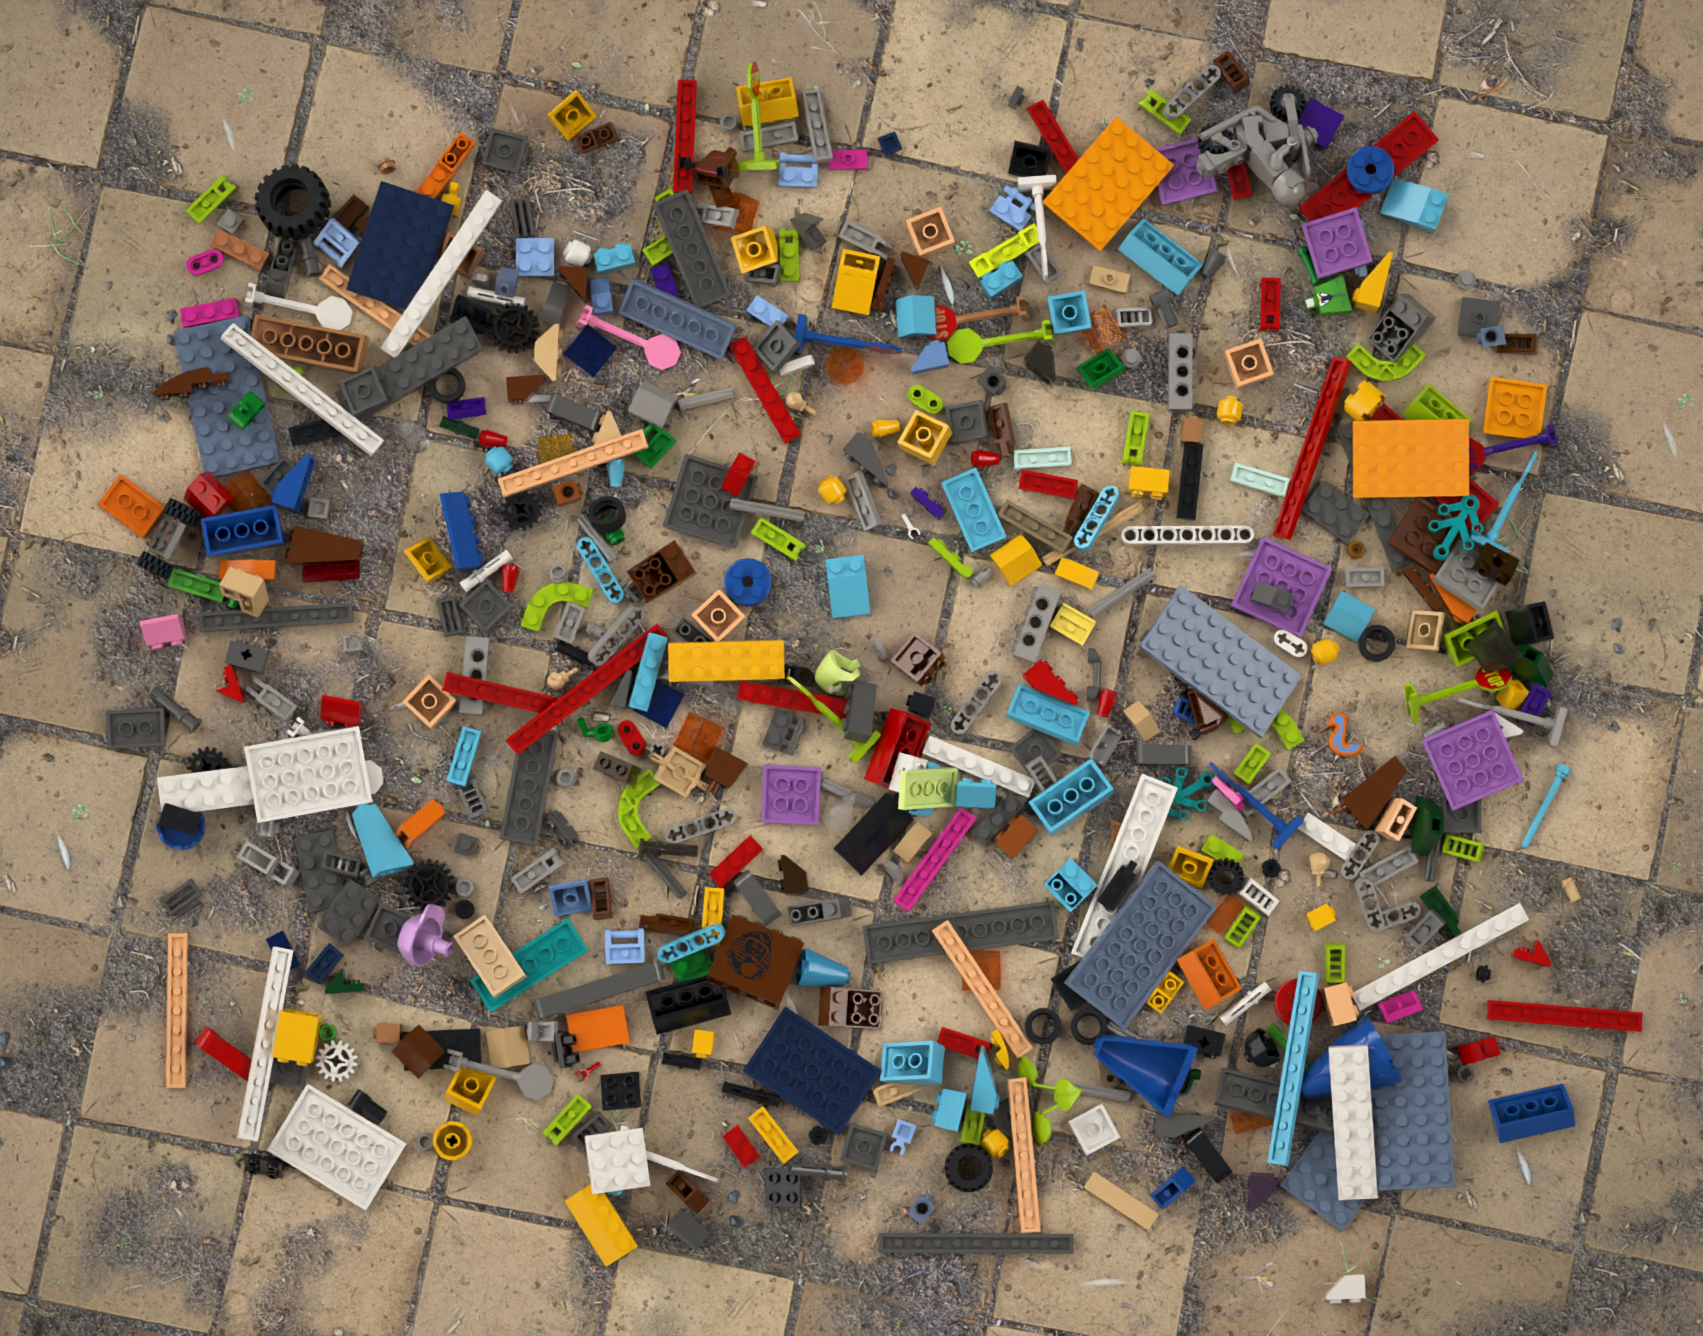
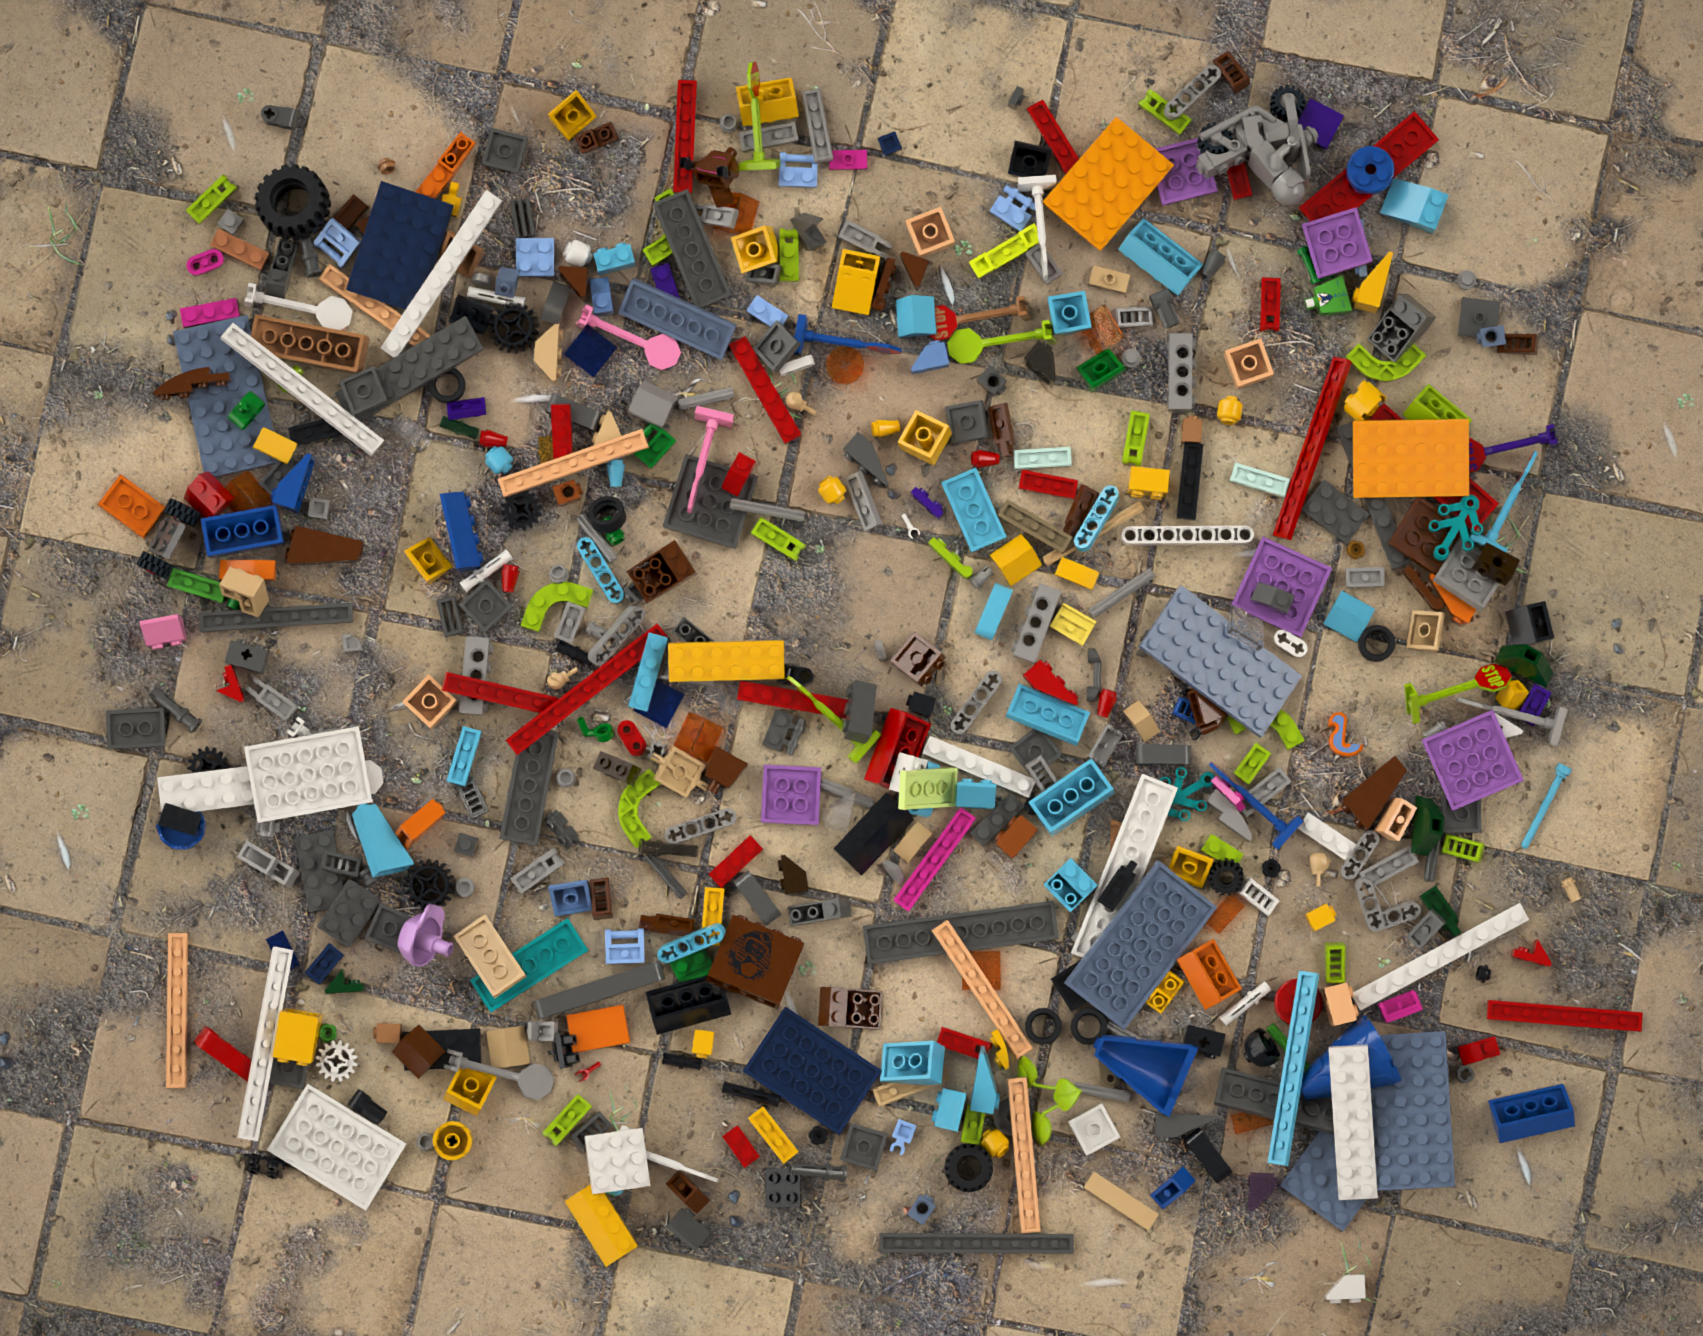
(194, 888): dark grey tile -> none
(274, 445): none -> yellow slope
(283, 116): none -> dark grey piece
(331, 572): dark red plate -> none
(341, 711): red slope -> none
(464, 909): black plate -> none
(523, 387): reddish brown slope -> none
(561, 430): none -> red plate
(620, 1091): black hinge -> none
(621, 696): dark grey slope -> none
(713, 419): none -> bright pink piece
(718, 616): light nougat brick -> none
(747, 595): blue plate -> none
(820, 971): dark azure cone -> none
(830, 672): yellowish green piece -> none
(848, 586): medium azure slope -> none
(924, 400): lime plate -> none
(993, 611): none -> medium azure beam
(1000, 280): medium azure brick -> none
(1194, 1074): dark green hand -> none
(1245, 627): none -> clear plate
(1246, 909): lime slope -> none
(1325, 651): yellow head -> none
(1456, 641): lime slope -> none
(1494, 649): clear smoke slope -> none
(1514, 408): light orange plate -> none

